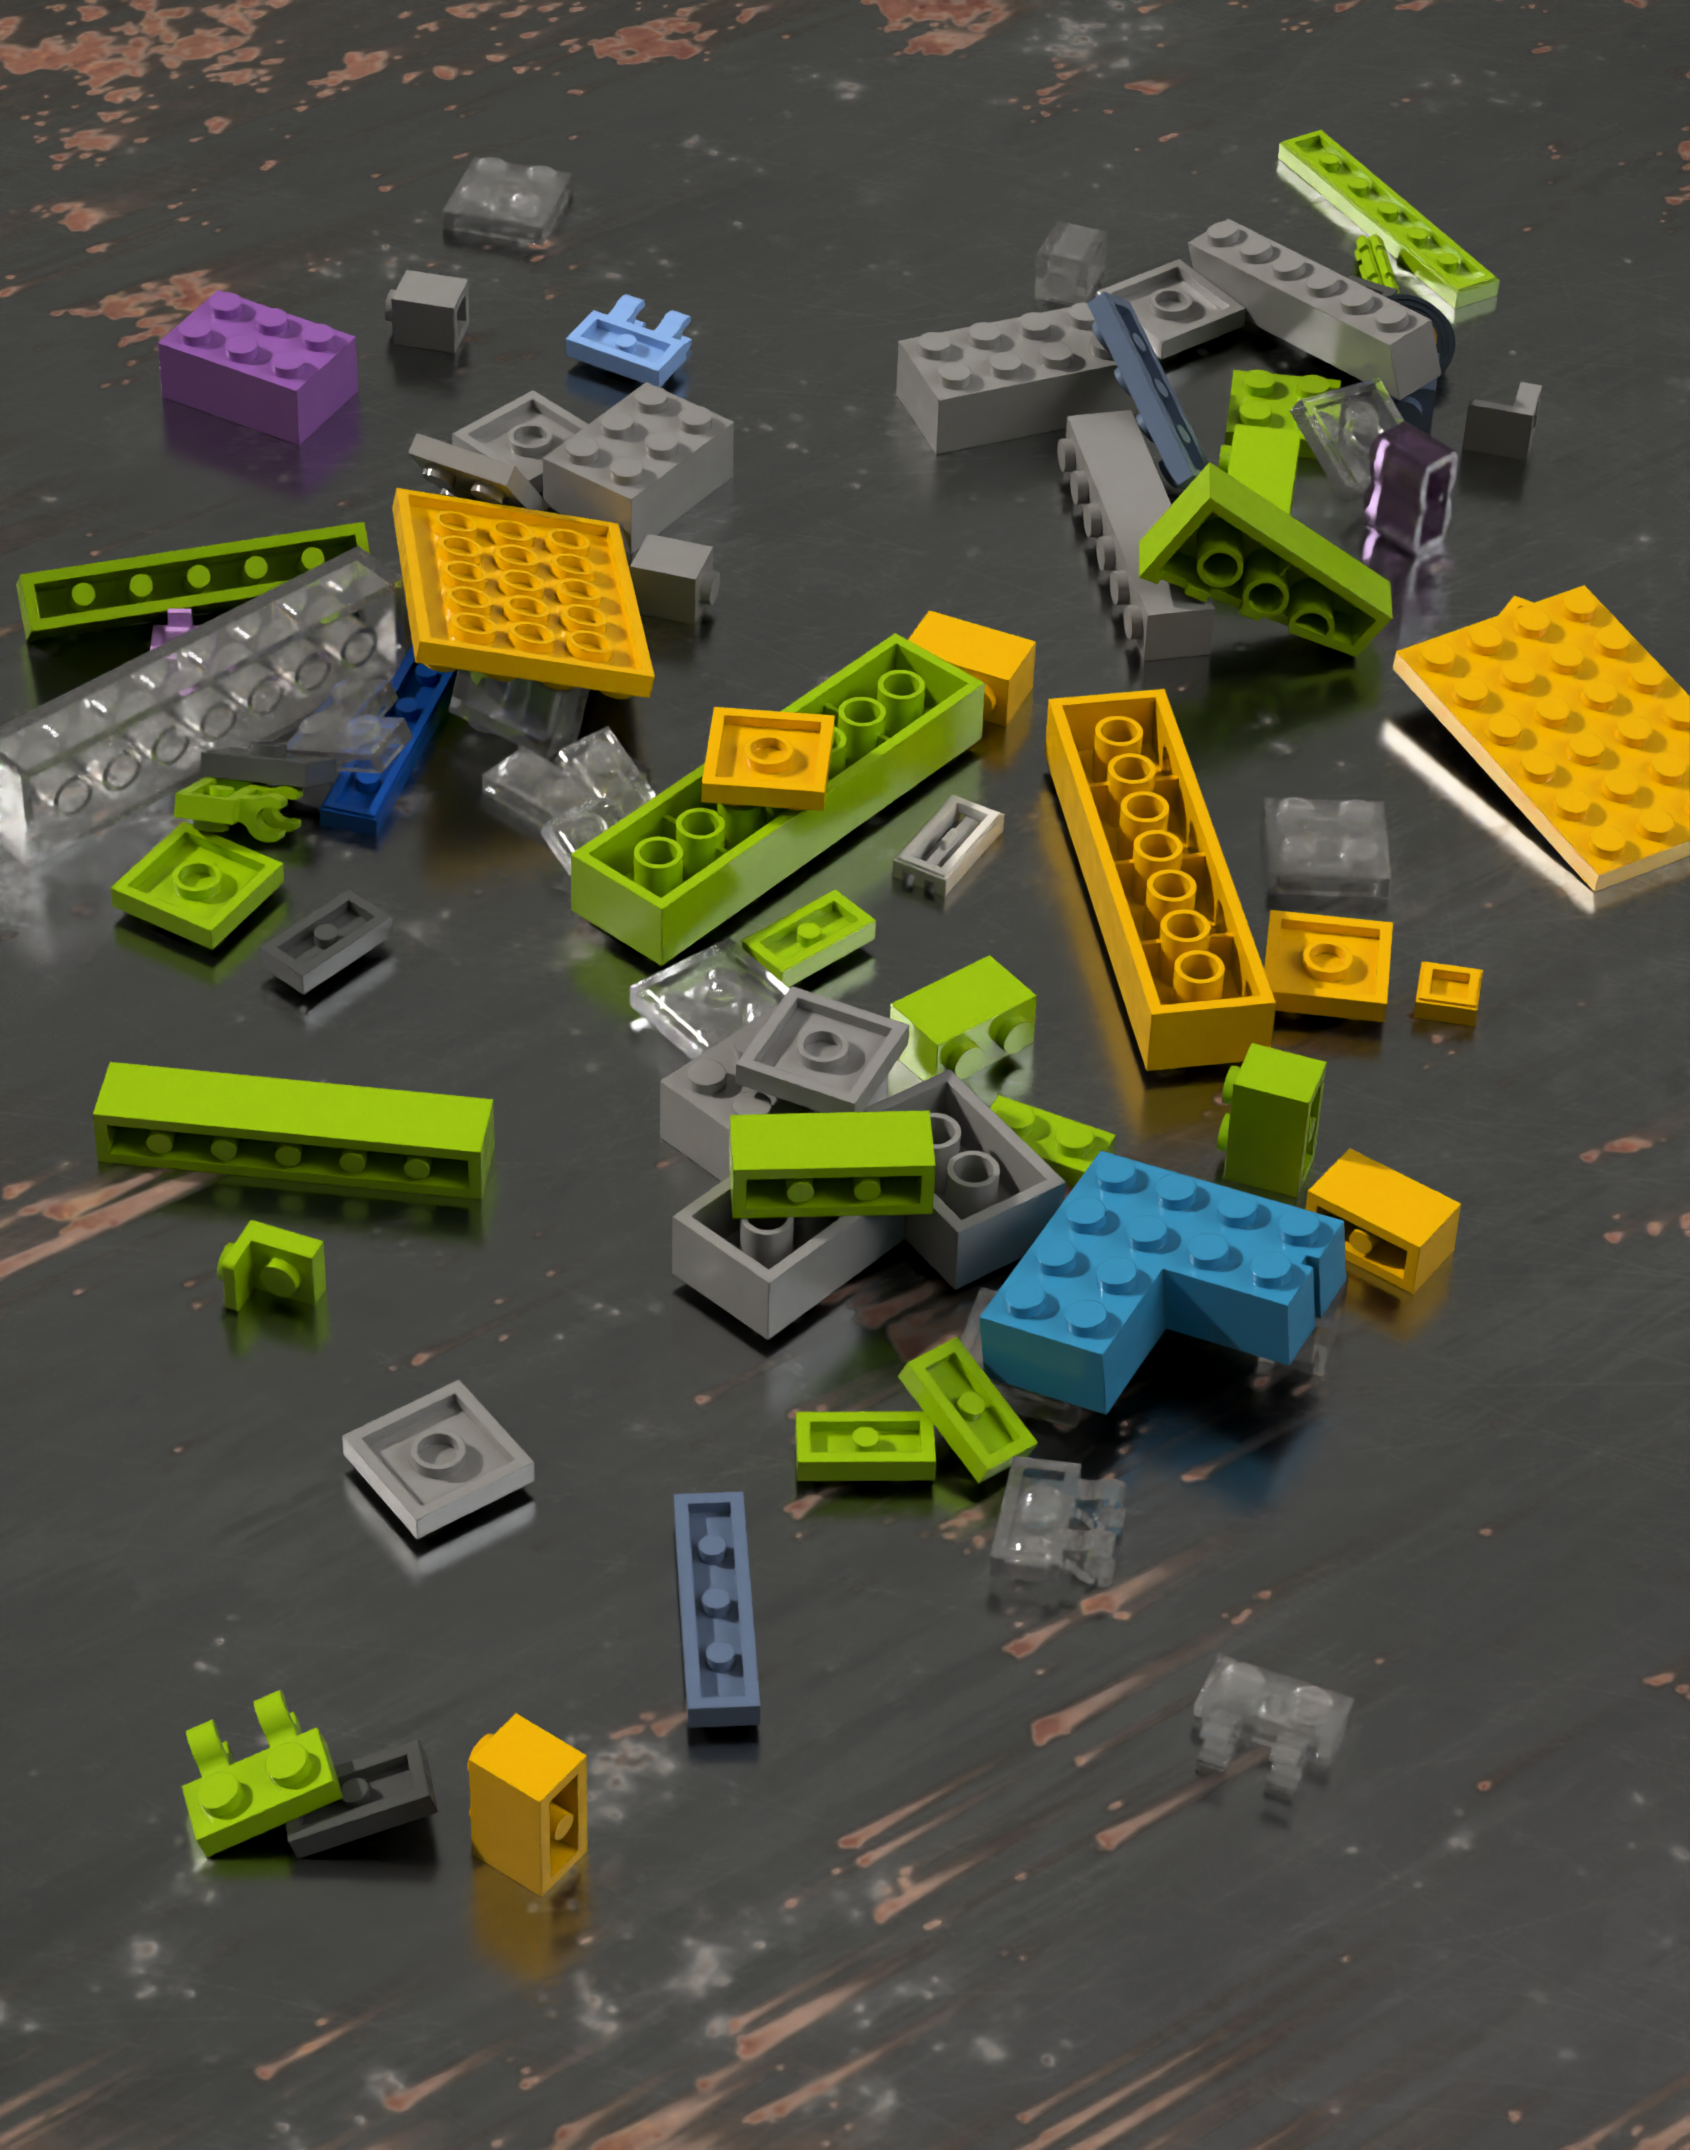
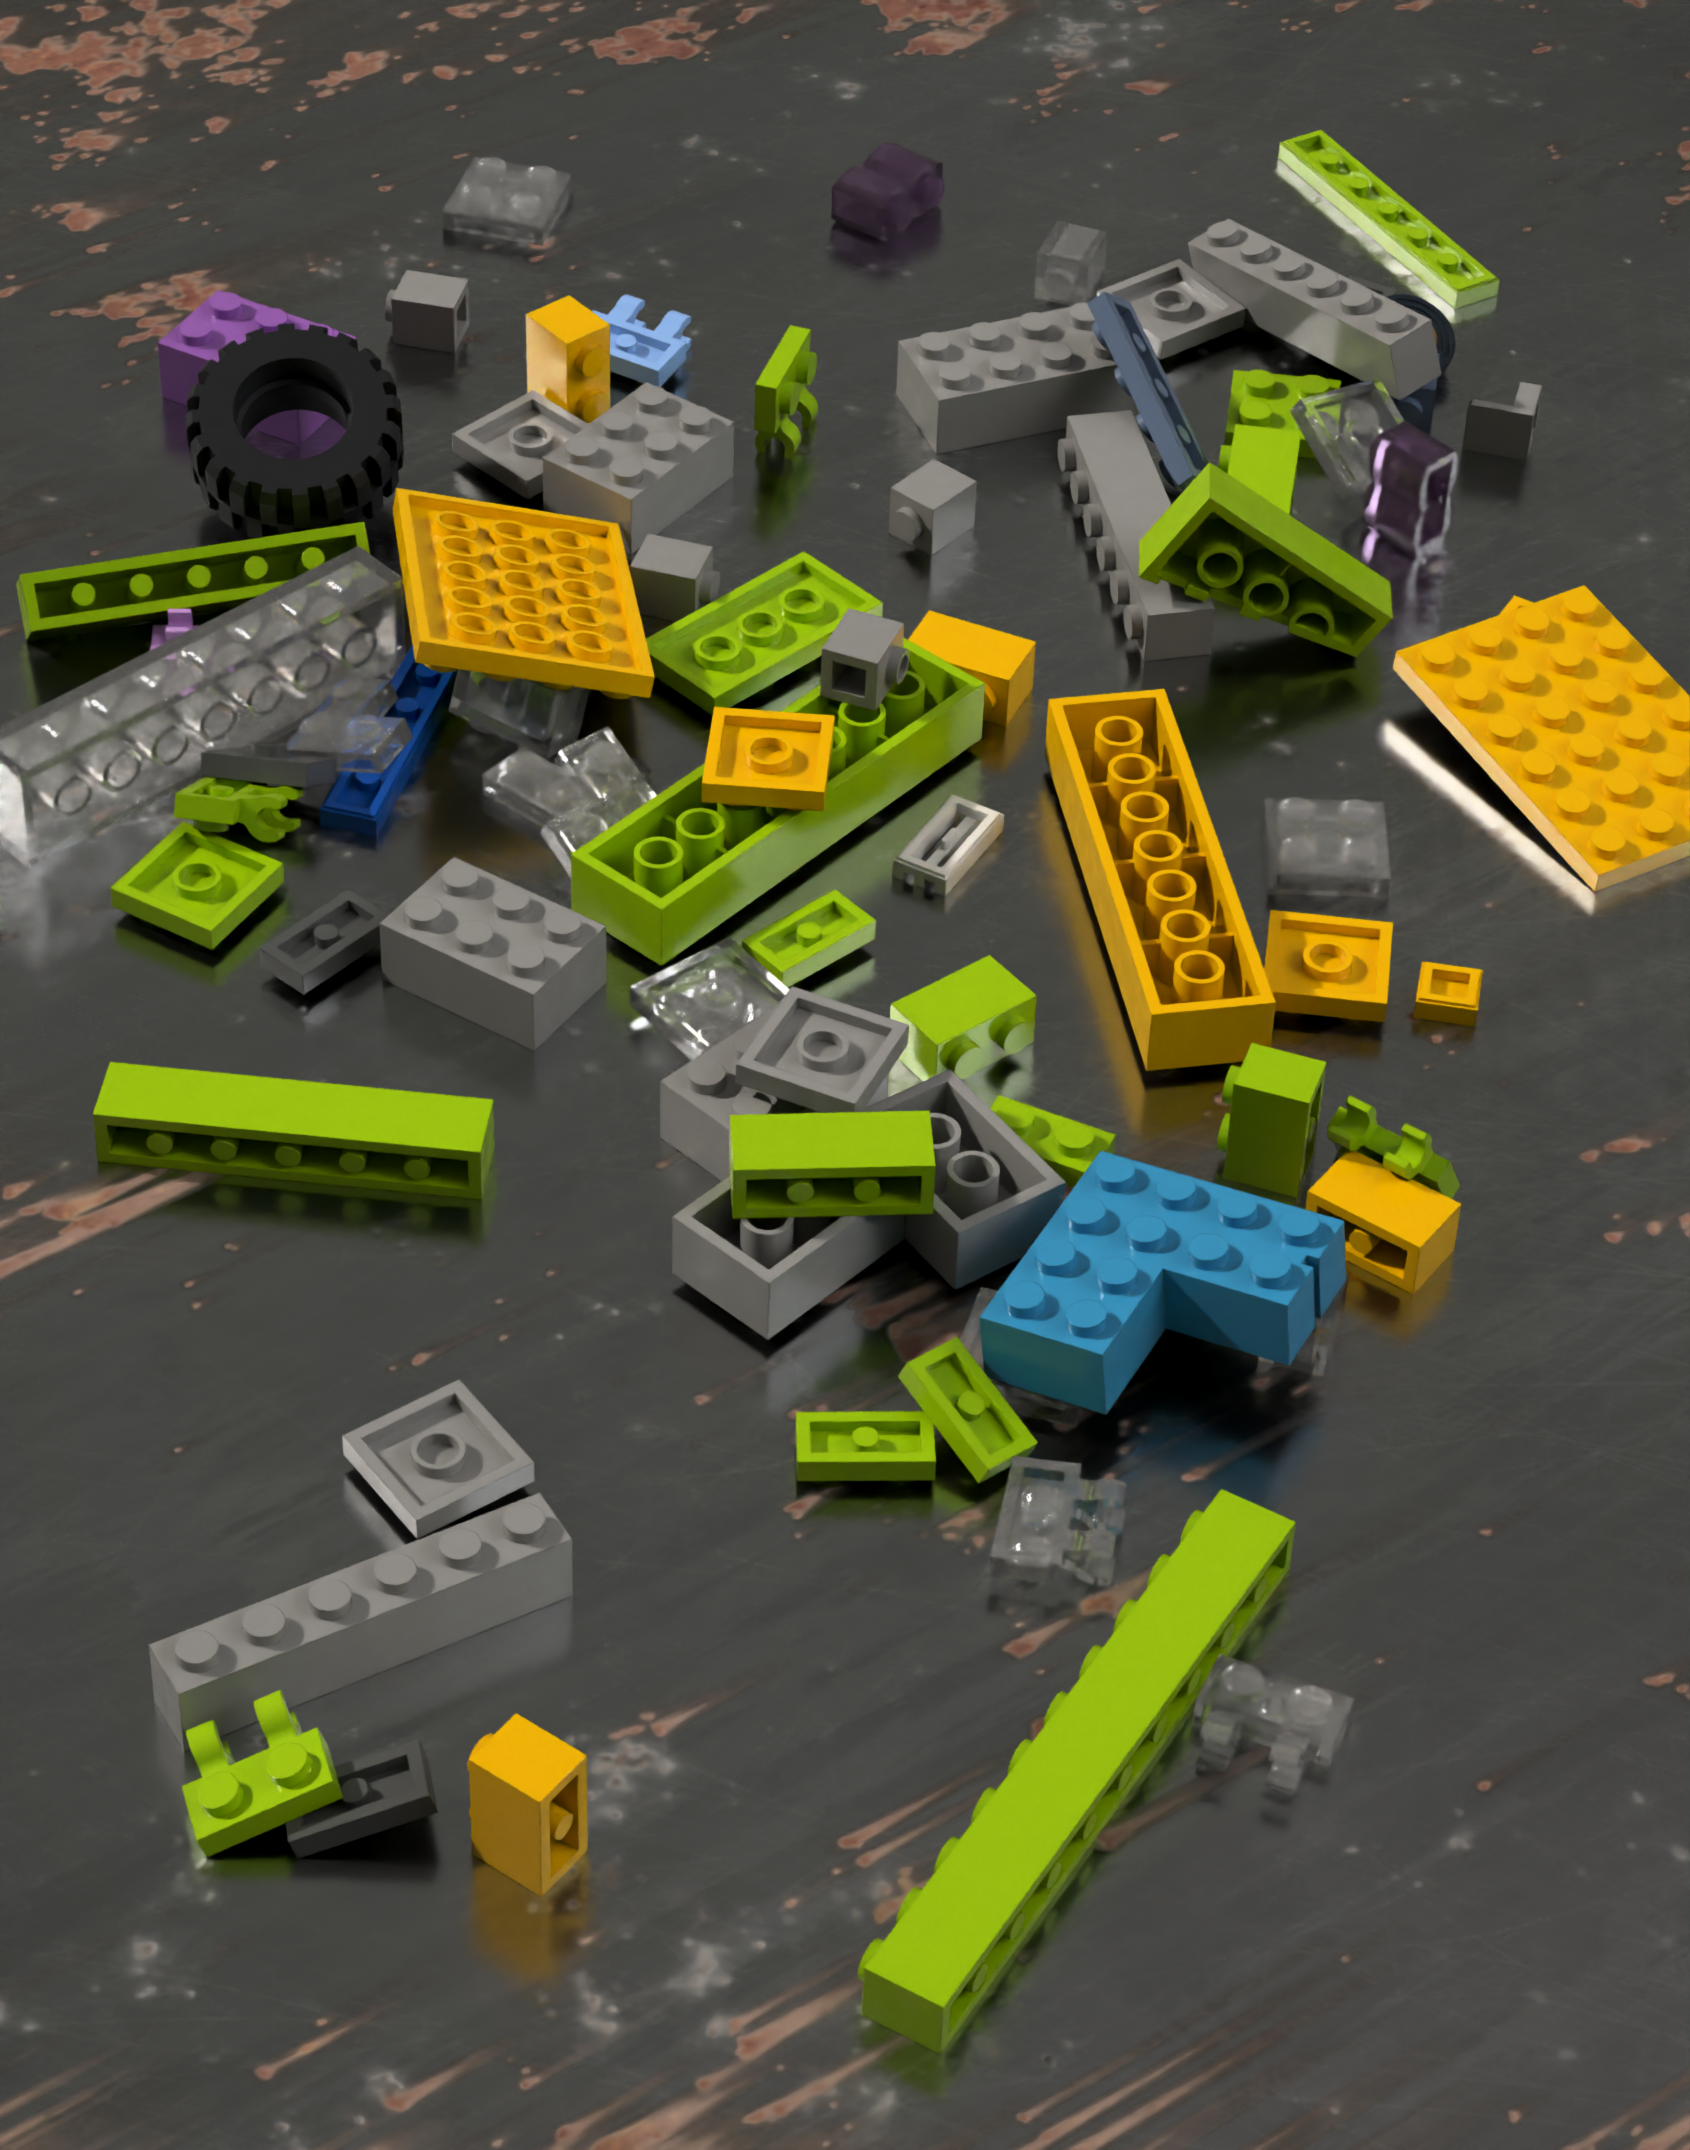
(272, 1262): lime bracket -> none
(283, 374): none -> black tyre
(364, 1618): none -> light grey brick
(473, 475): light grey plate -> none
(493, 953): none -> light grey brick
(569, 357): none -> yellow brick
(716, 1610): sand blue plate -> none
(756, 632): none -> lime plate
(783, 391): none -> lime plate
(863, 659): none -> light grey brick
(887, 191): none -> clear purple brick
(932, 507): none -> light grey brick
(1074, 1773): none -> lime brick
(1374, 261): lime axle -> none
(1406, 1155): none -> lime plate

